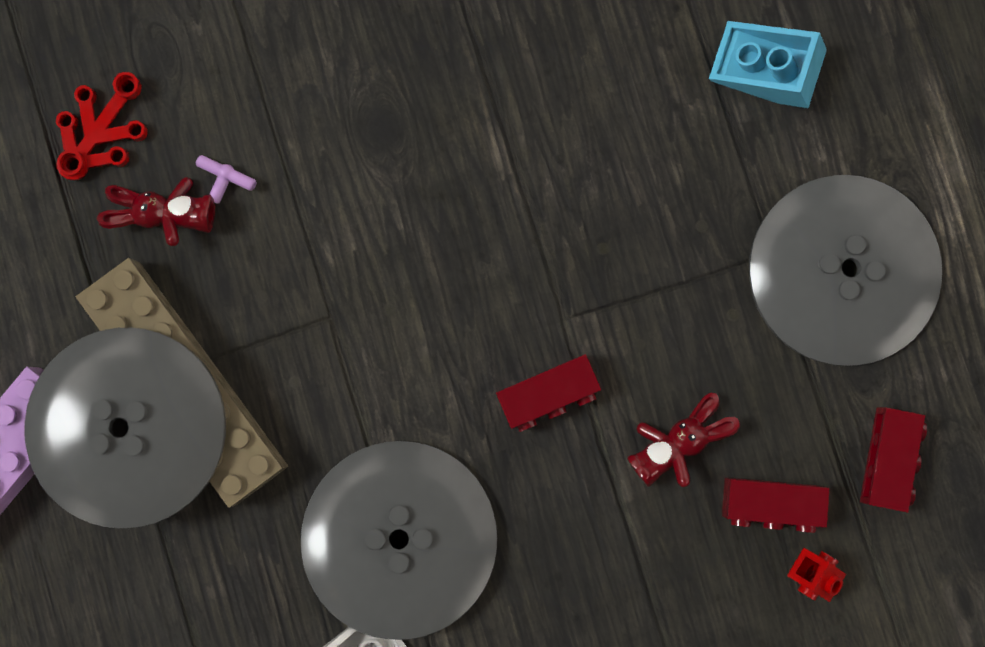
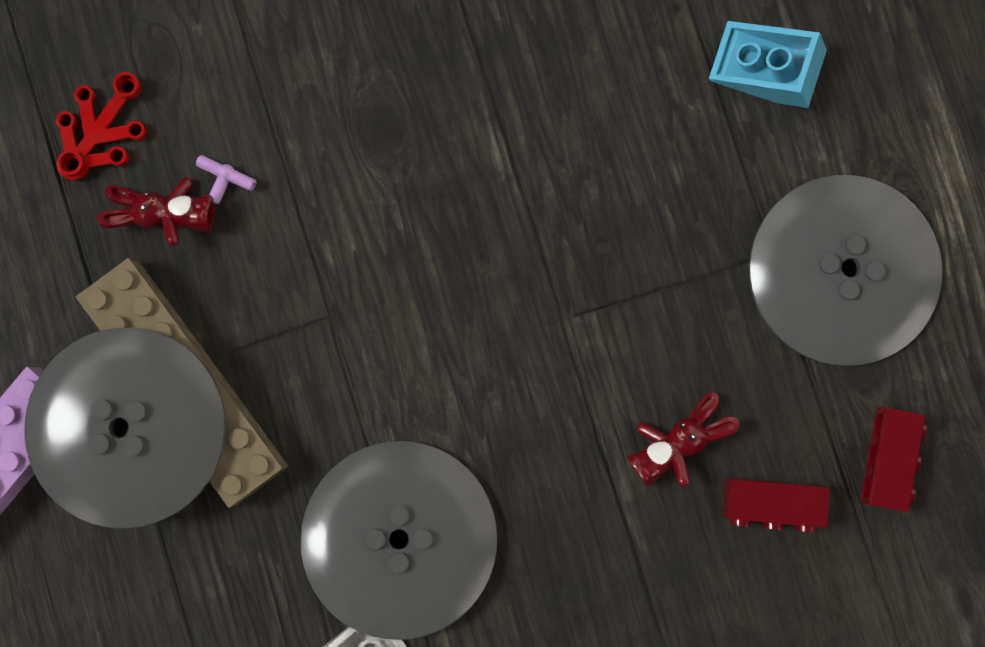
(549, 393): dark red brick -> none
(817, 575): red brick -> none

